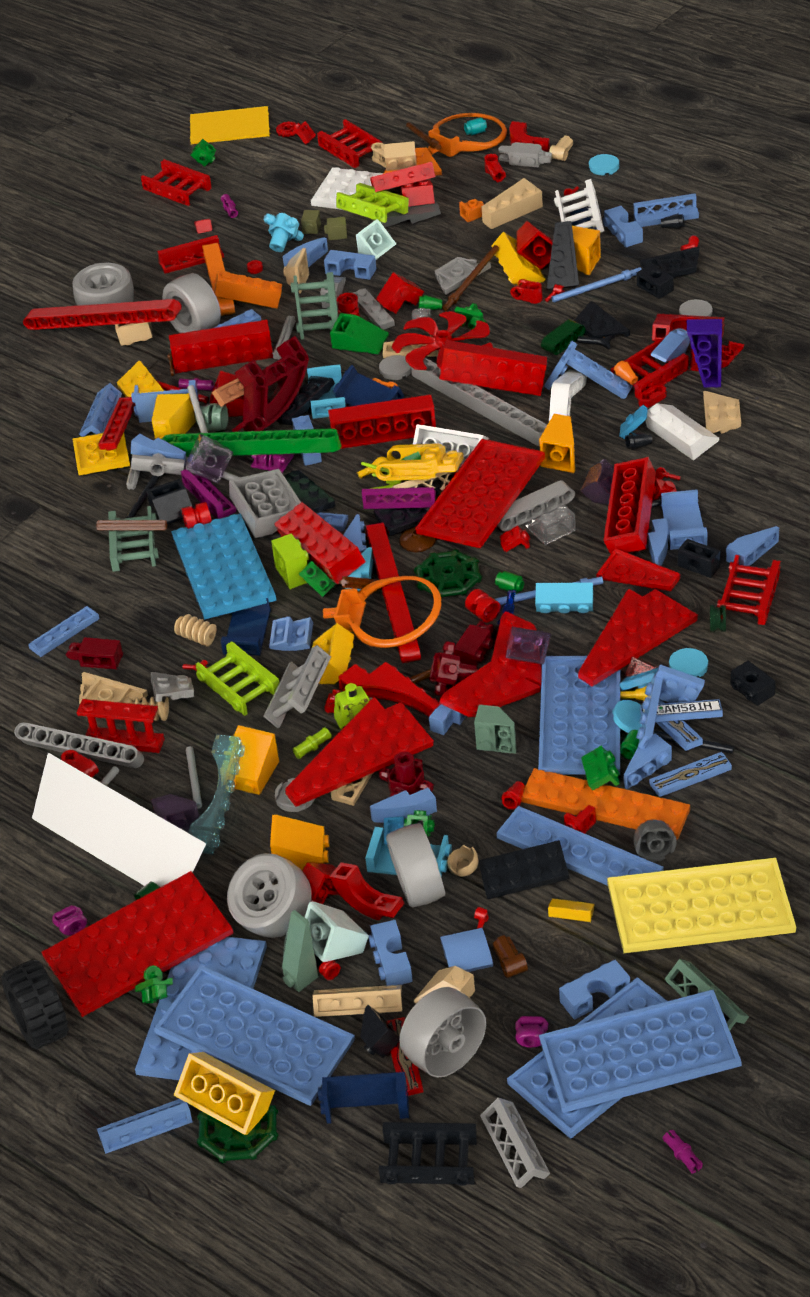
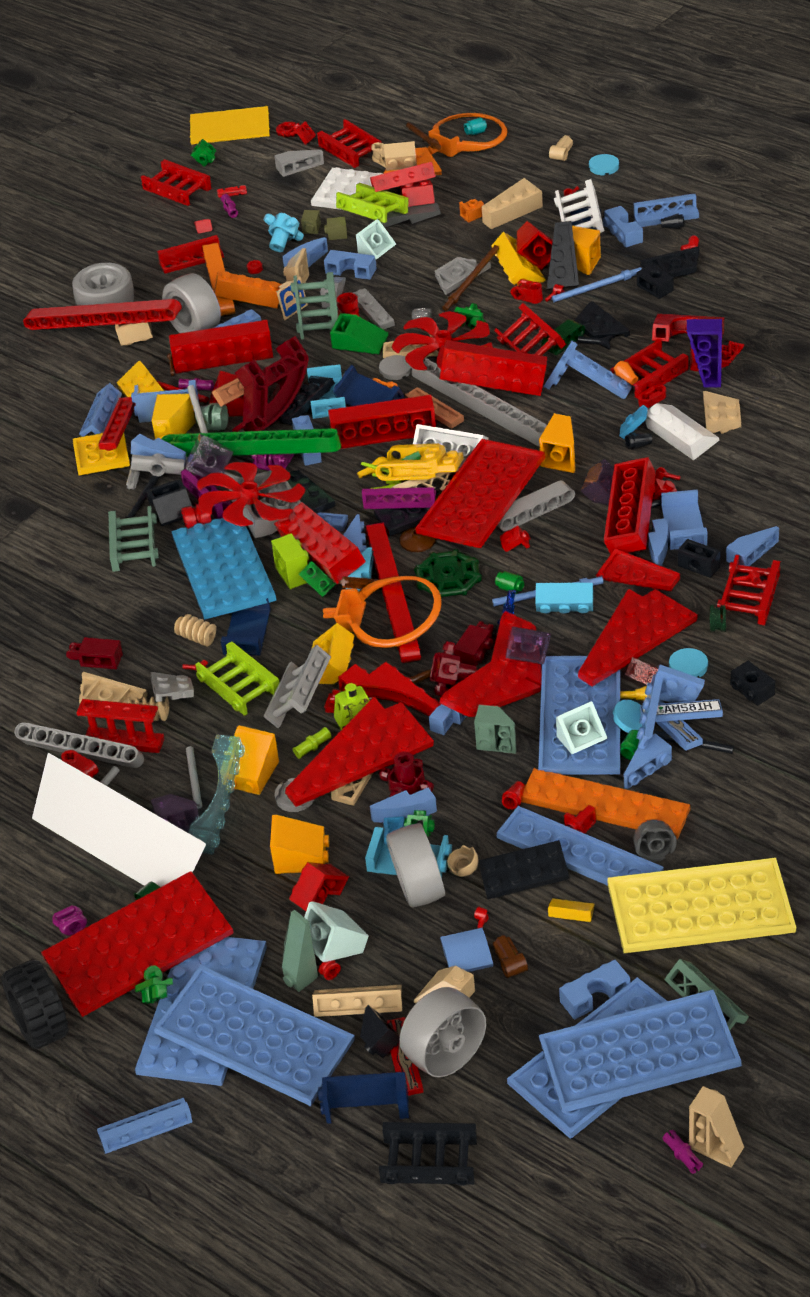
(63, 631): medium blue tile -> none
(131, 525): reddish brown axle -> none
(223, 1092): yellow slope -> none
(232, 191): none -> red axle
(236, 1140): dark green plate -> none
(247, 493): none -> red piece
(284, 335): light grey axle -> none
(287, 299): none -> piece
(289, 894): light grey wheel -> none
(290, 634): medium blue slope -> none
(296, 161): none -> light grey slope
(361, 896): red arch -> none
(394, 967): medium blue arch -> none
(397, 291): red brick -> none
(430, 302): green cone -> none
(442, 412): none -> nougat plate
(482, 605): red wheel -> none
(494, 168): red piece -> none
(516, 1136): light grey fence -> none
(518, 133): red arch -> none
(524, 154): light grey hinge -> none
(529, 1033): magenta piece -> none
(536, 323): none -> red fence
(553, 524): clear slope -> none
(563, 390): white beam -> none
(580, 728): none -> light aqua slope
(600, 768): green bracket -> none
(640, 680): dark azure plate -> none
(672, 345): medium blue slope -> none
(690, 774): medium blue tile -> none
(696, 308): light grey tile -> none
(713, 1128): none -> tan wedge
(753, 575): none -> red hand

